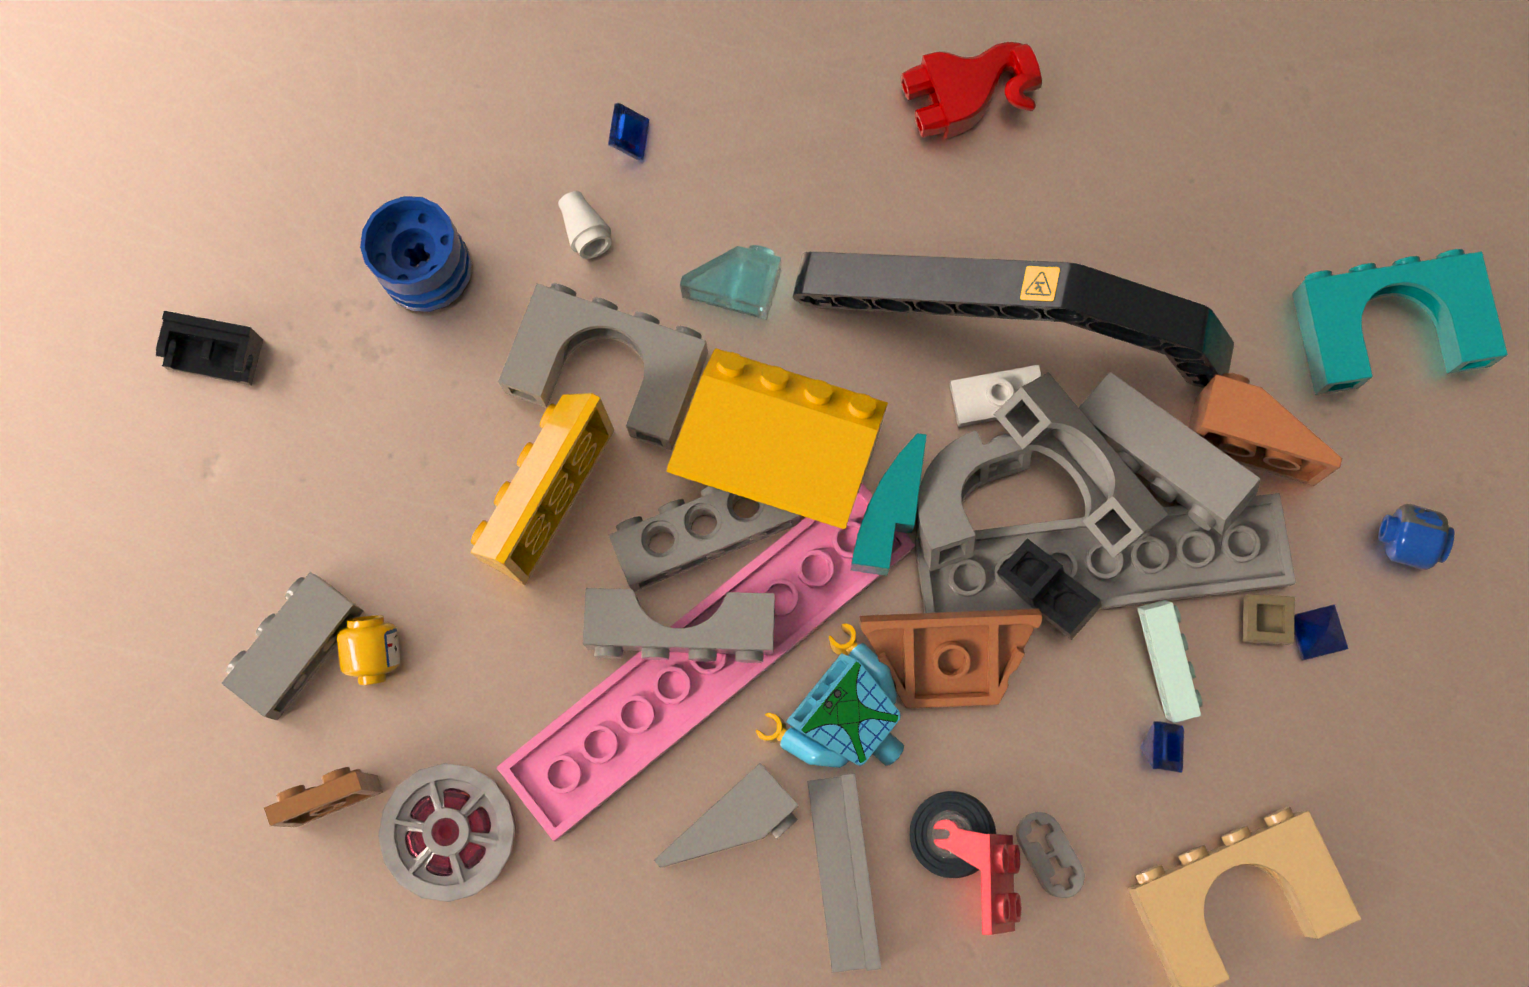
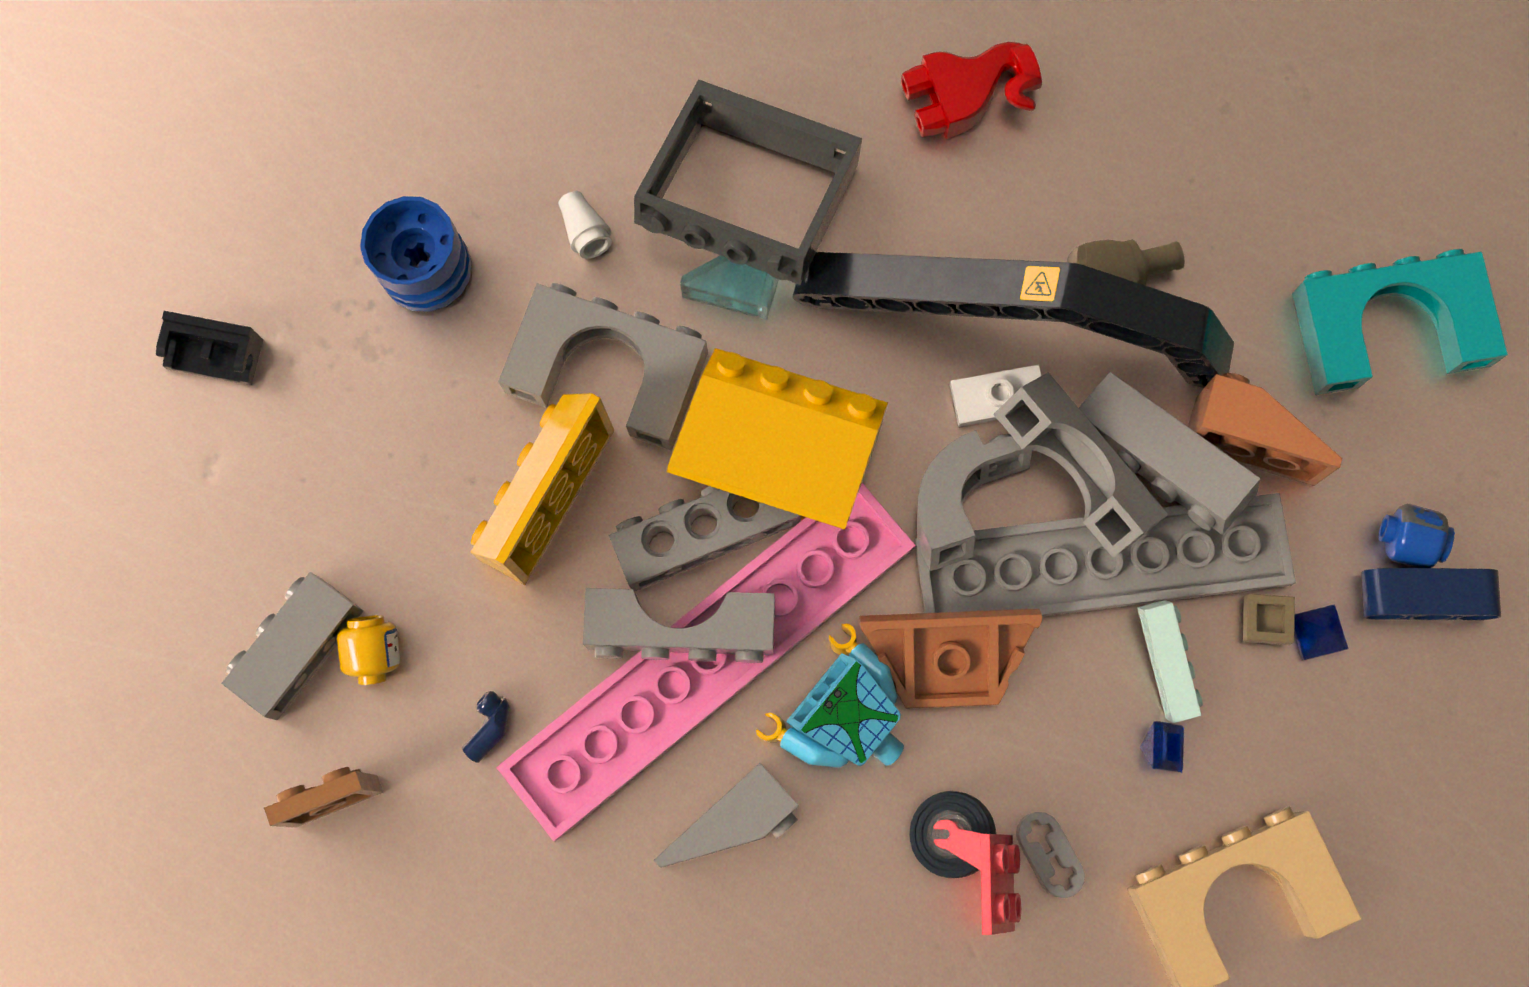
(446, 832): flat silver piece -> none
(493, 727): none -> dark blue arm
(628, 131): clear blue slope -> none
(765, 127): none -> dark grey window
(844, 874): light grey fence -> none
(890, 510): teal slope -> none
(1047, 587): black slope -> none
(1127, 259): none -> dark tan piece
(1430, 594): none -> dark blue beam

